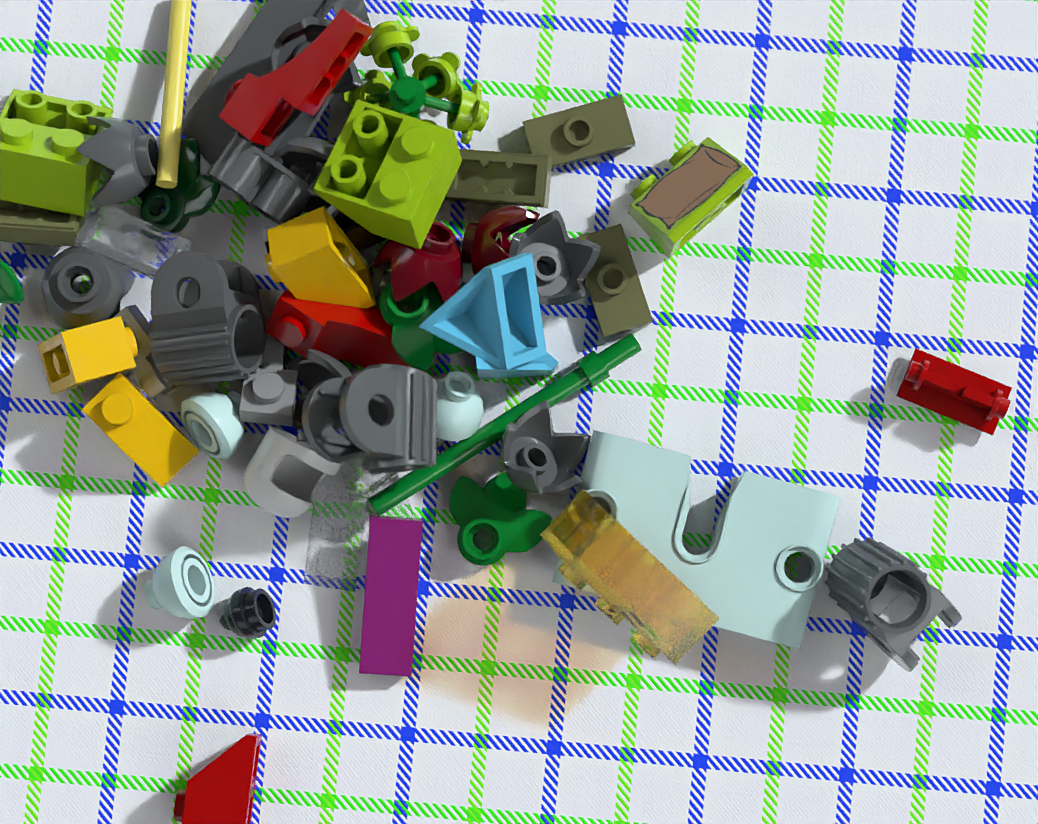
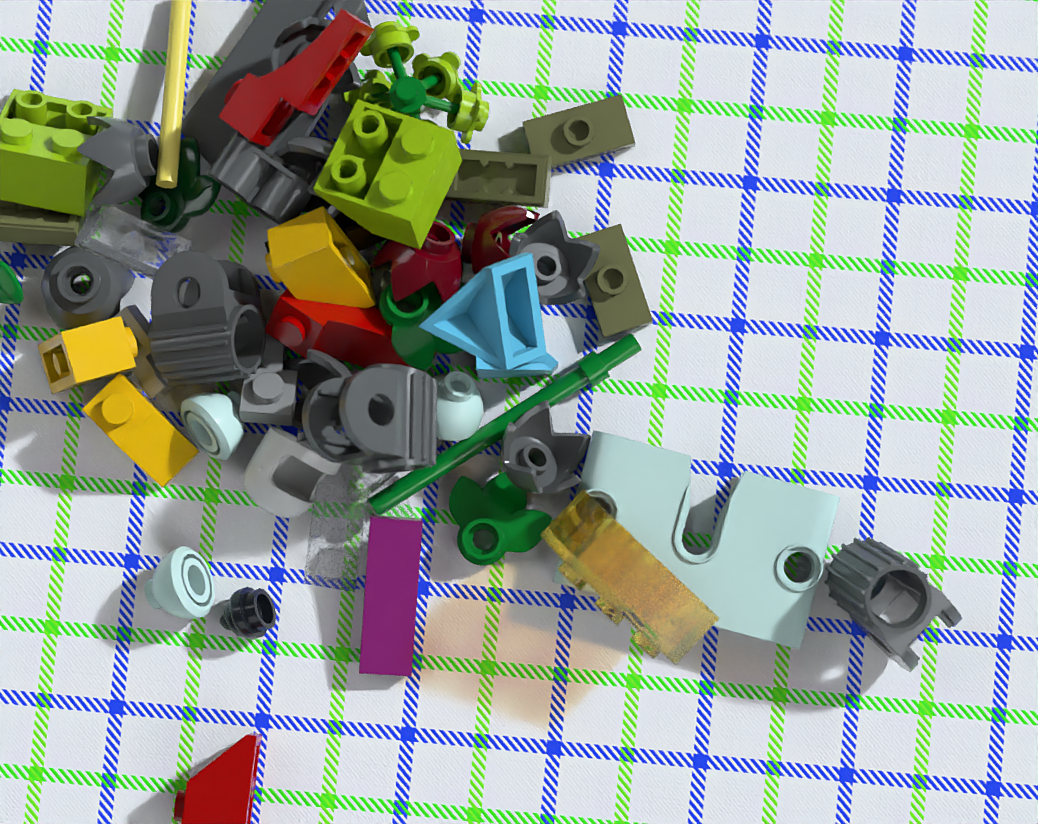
(689, 194): slope -> none
(954, 392): red hinge -> none

